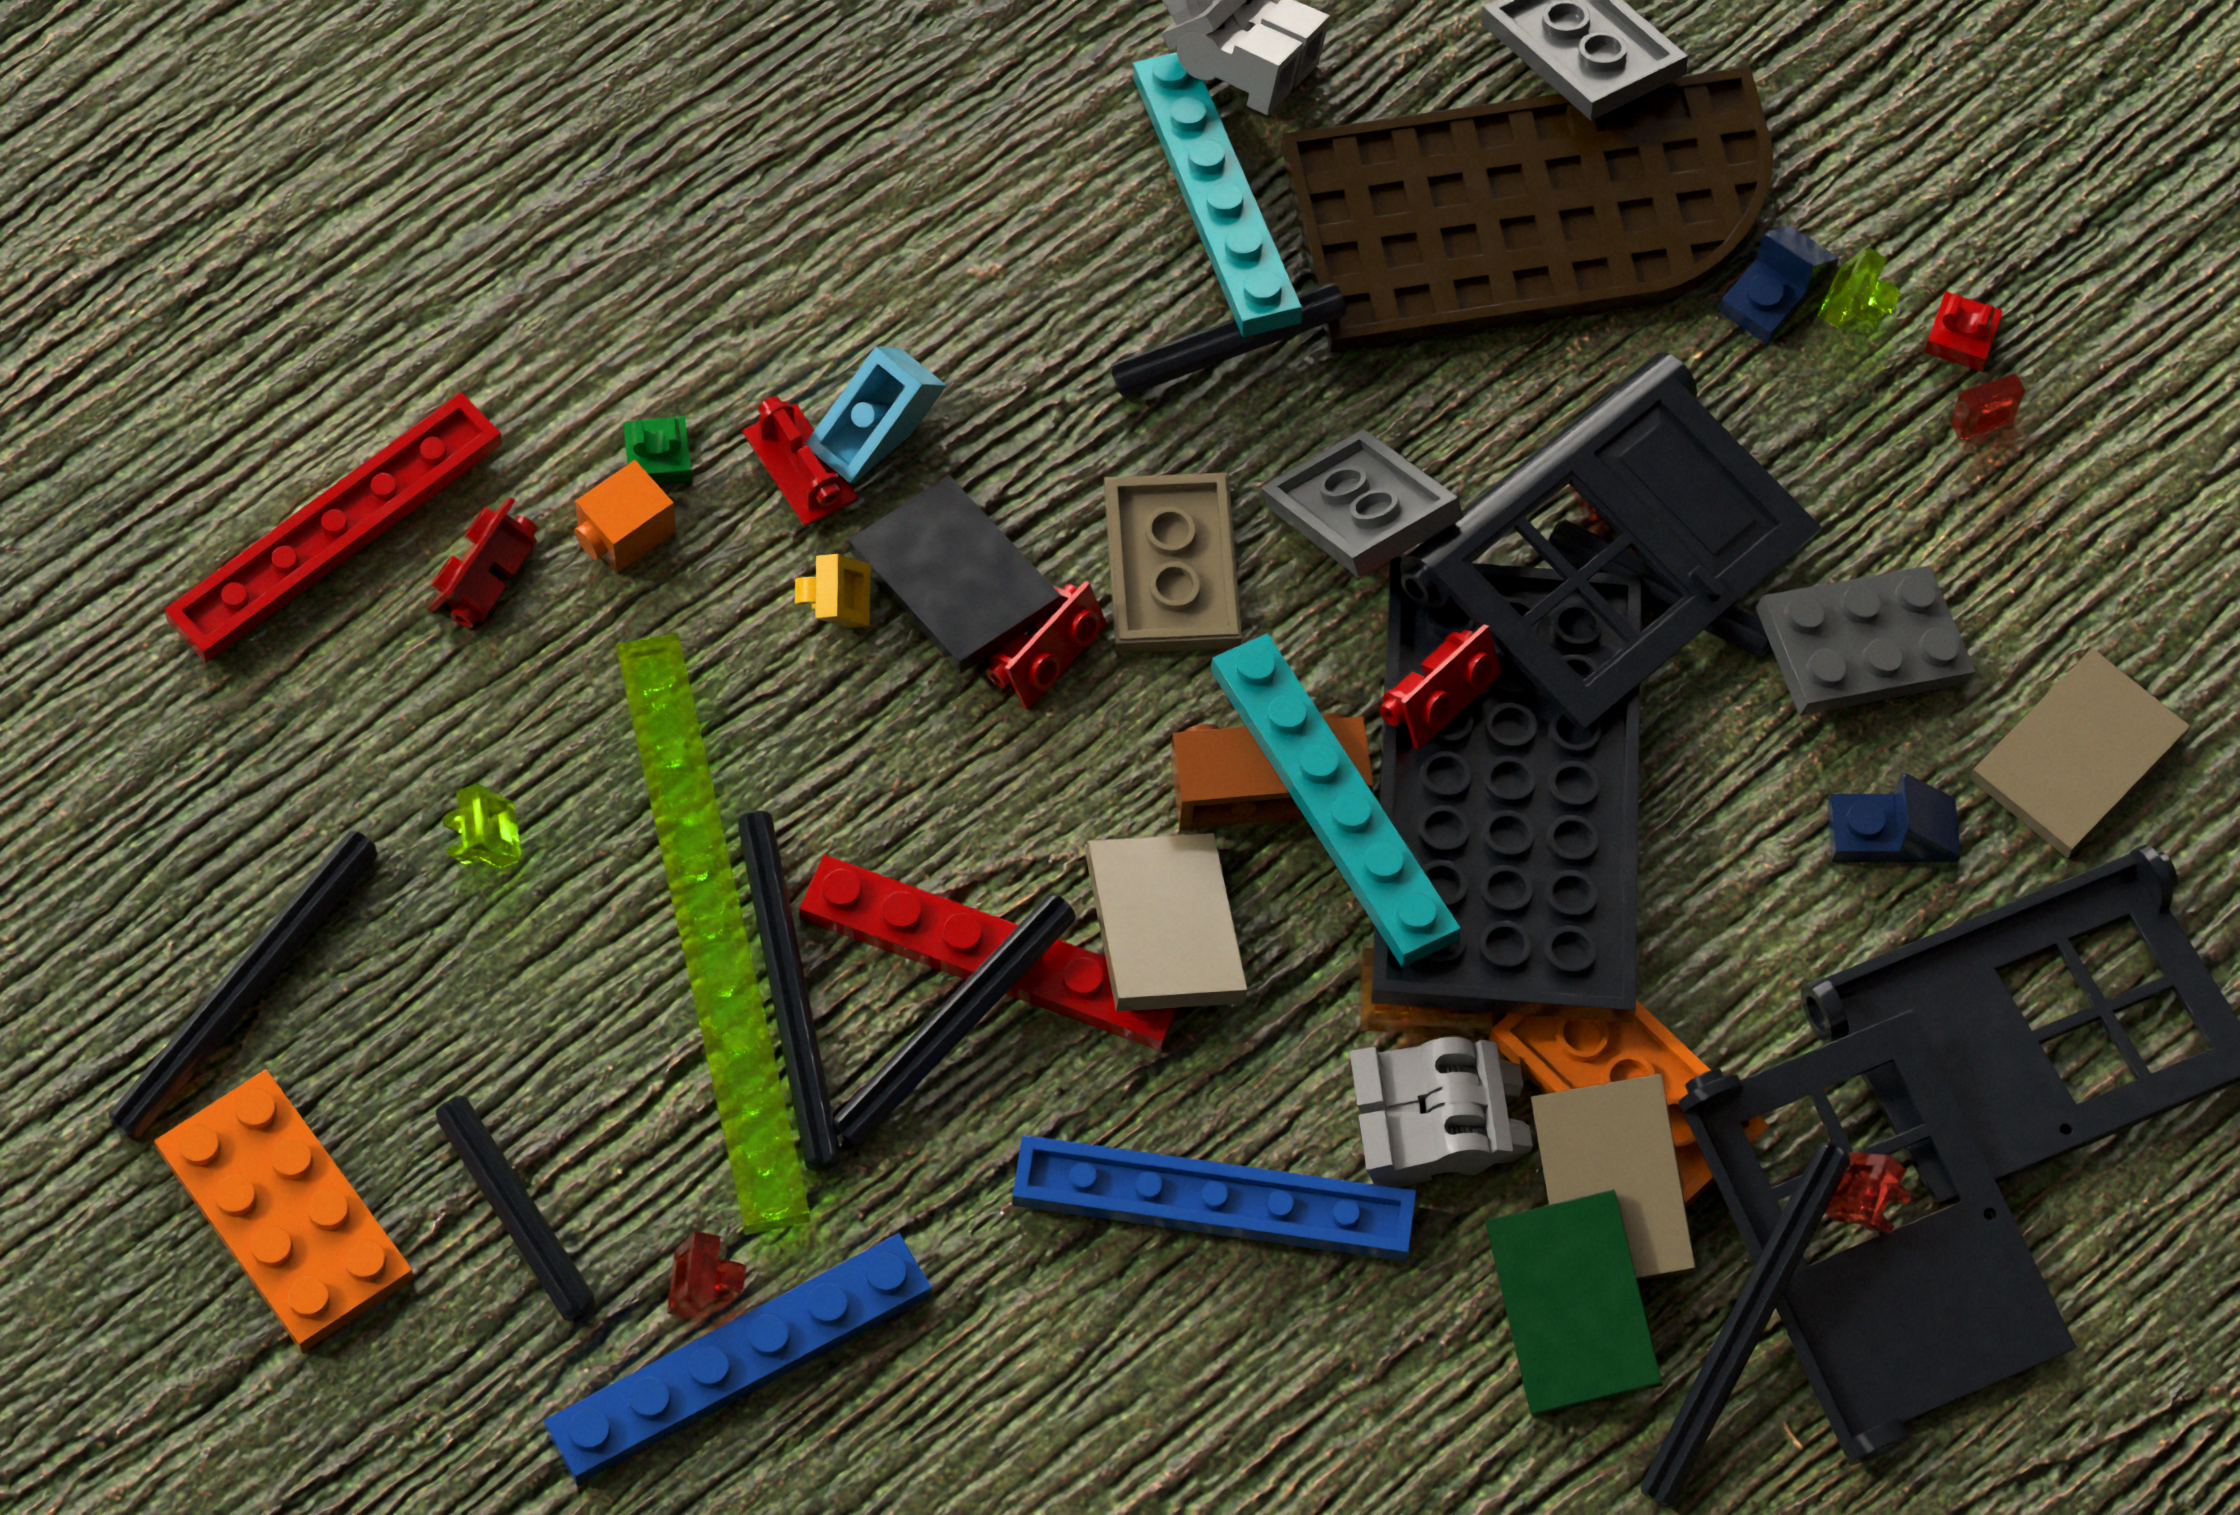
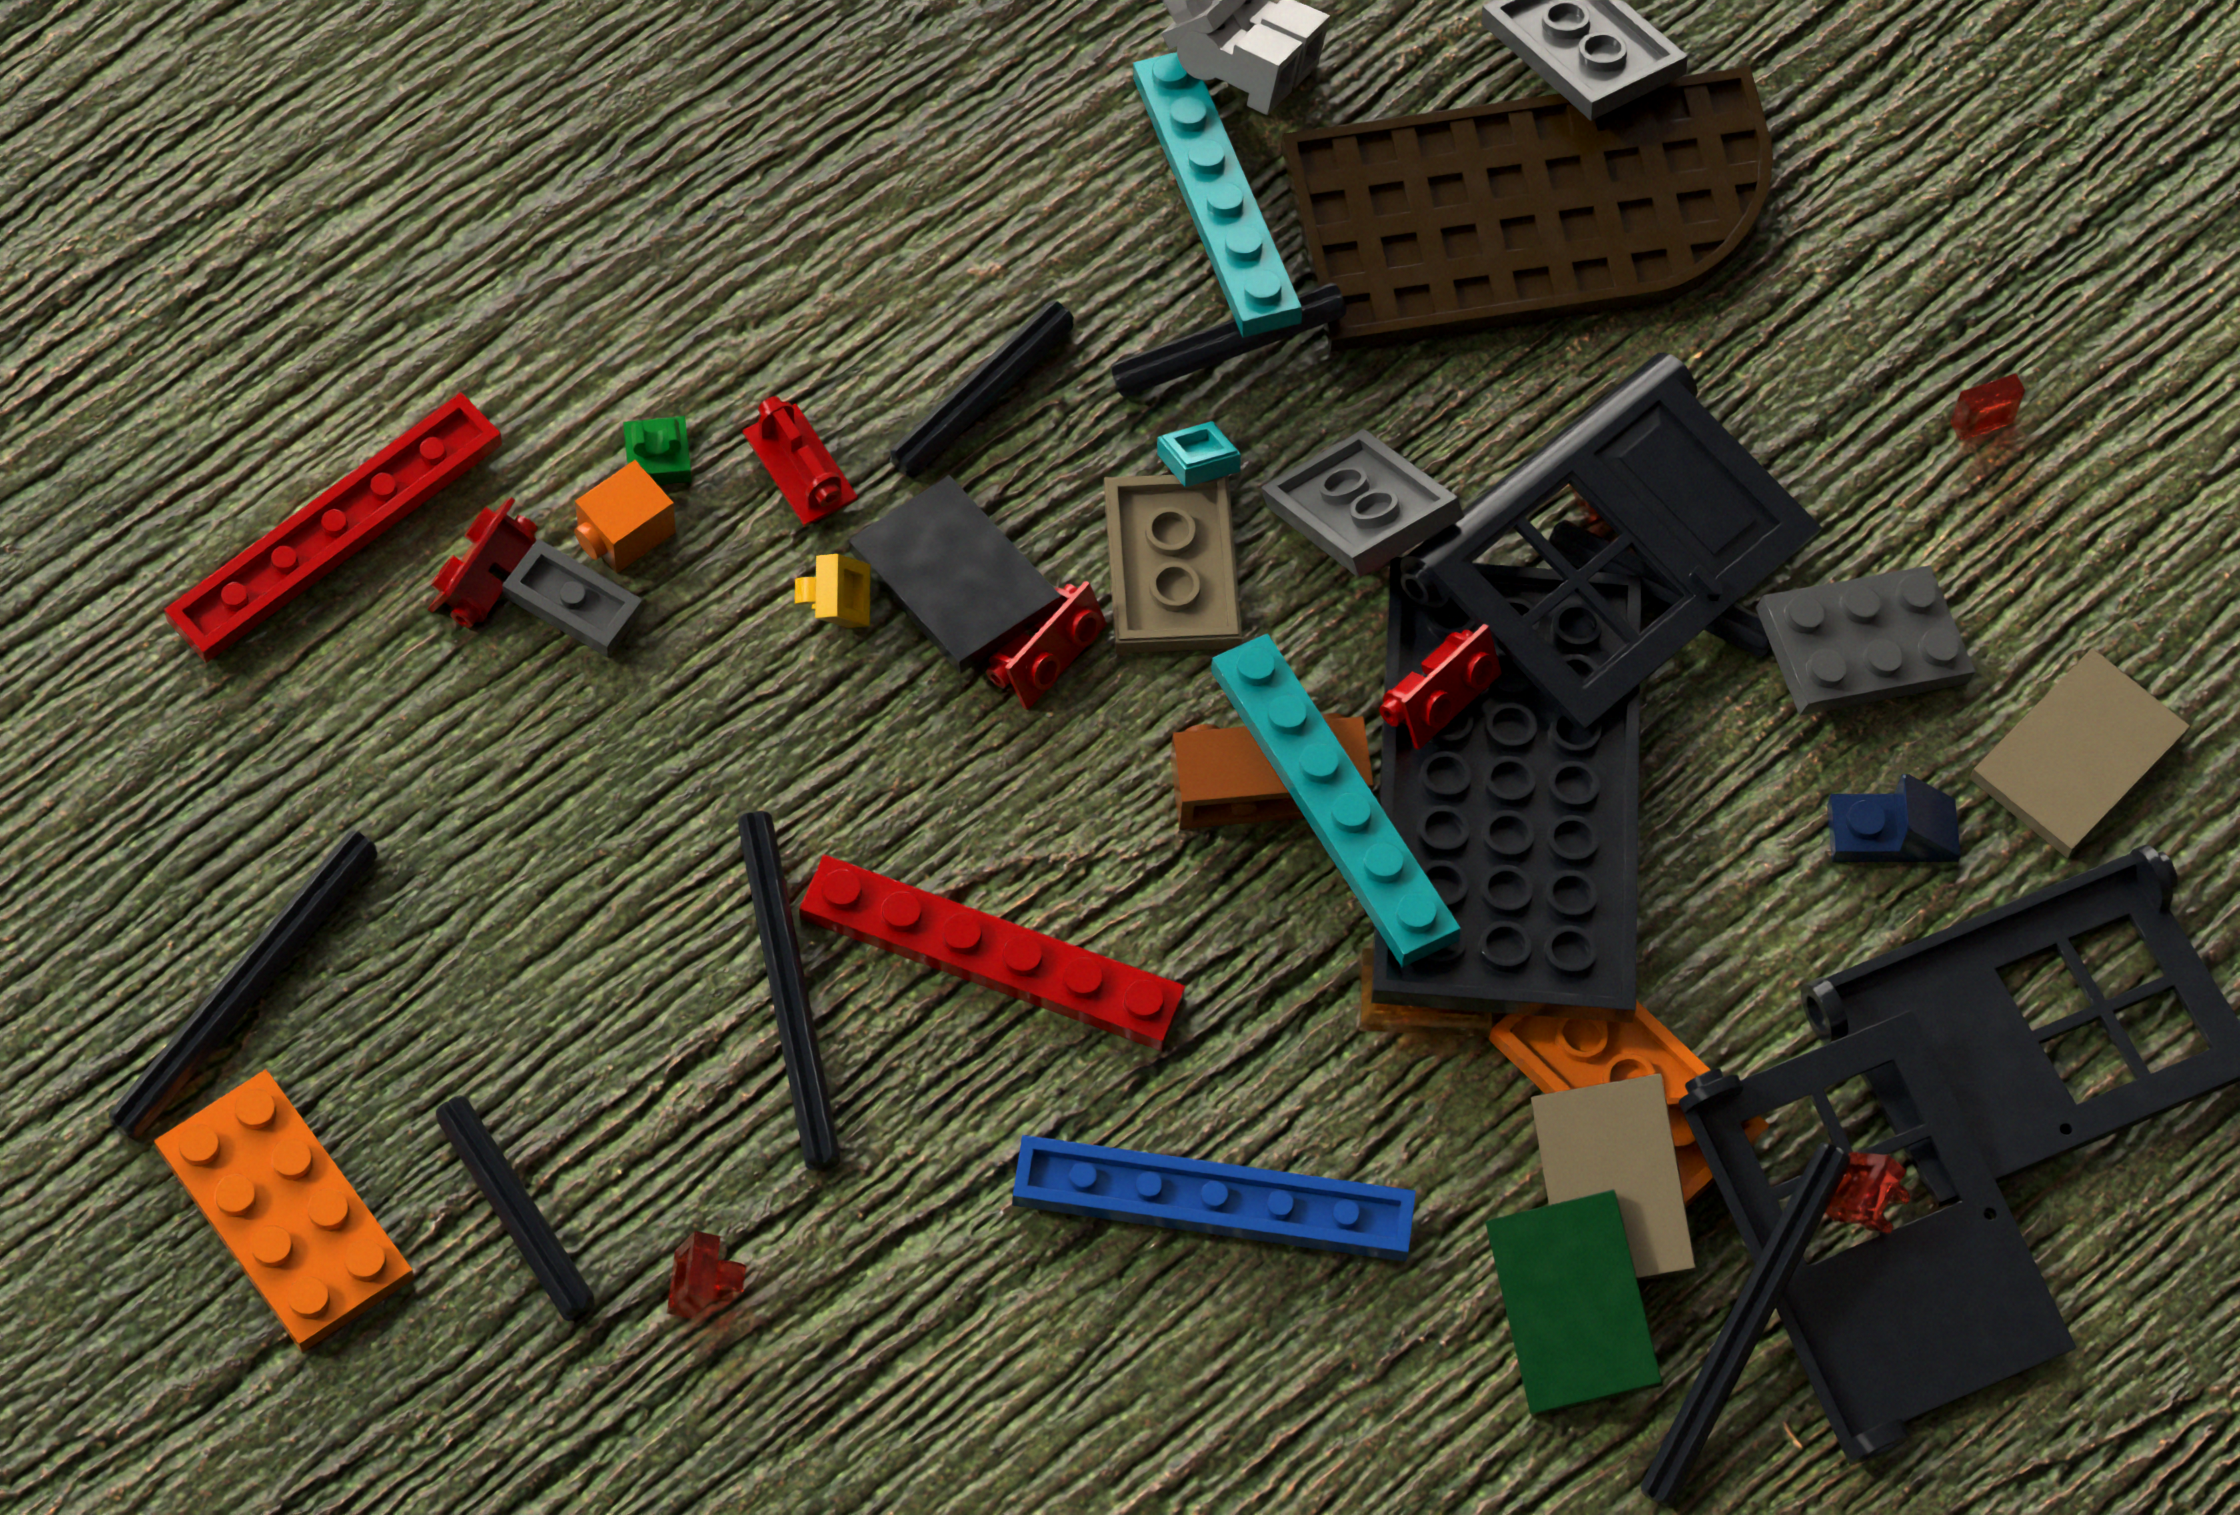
(486, 827): clear neon green tile -> none
(573, 598): none -> dark grey plate
(712, 936): clear neon green plate -> none
(737, 1358): blue plate -> none
(875, 412): medium azure slope -> none
(954, 1019): black axle -> none
(981, 388): none -> black axle
(1165, 922): tile -> none
(1198, 454): none -> teal tile
(1464, 1102): light grey hips -> none
(1777, 282): dark blue slope -> none
(1859, 291): clear neon green tile -> none
(1963, 331): red tile -> none

